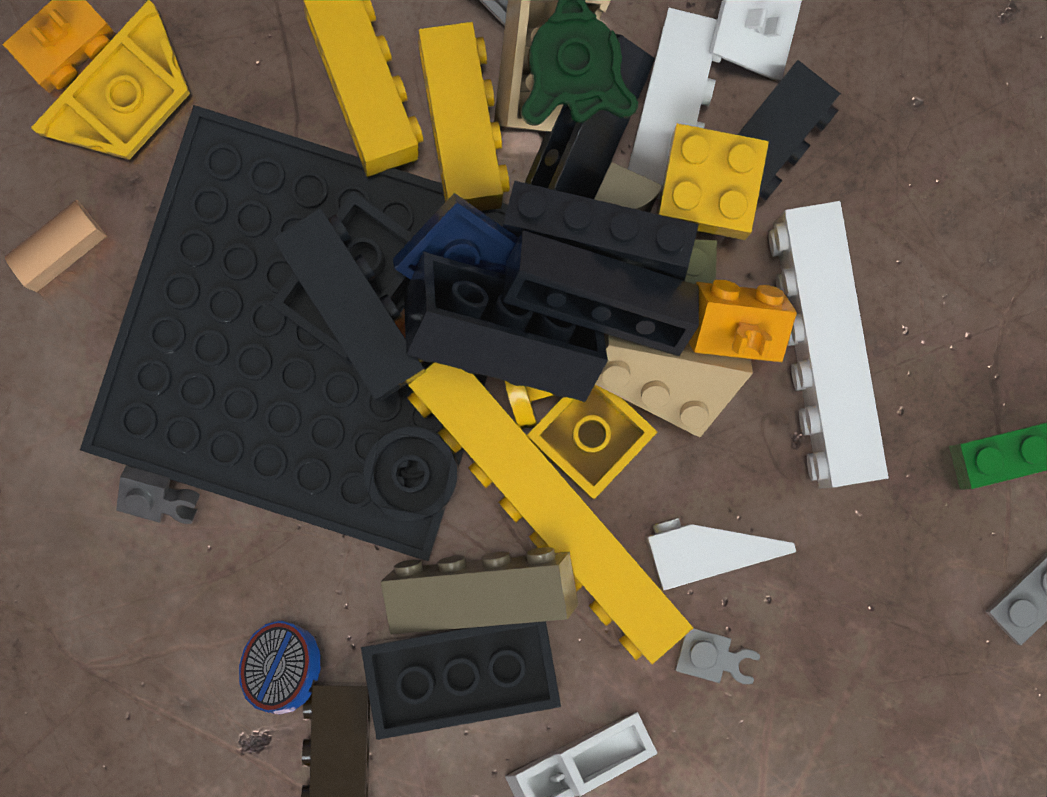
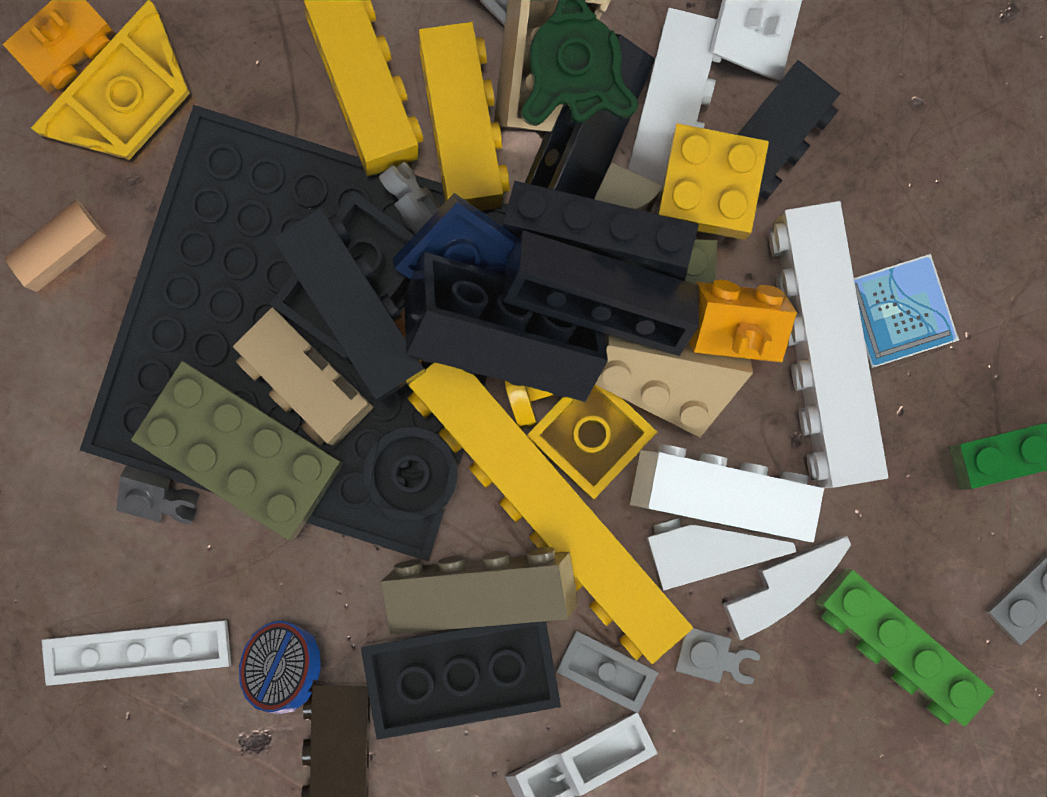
(136, 652): none -> white plate
(237, 451): none -> olive brick
(301, 379): none -> tan wedge
(413, 203): none -> light grey plate
(607, 671): none -> light grey plate
(727, 495): none -> white brick
(785, 587): none -> white slope
(903, 311): none -> piece
(905, 647): none -> bright green brick

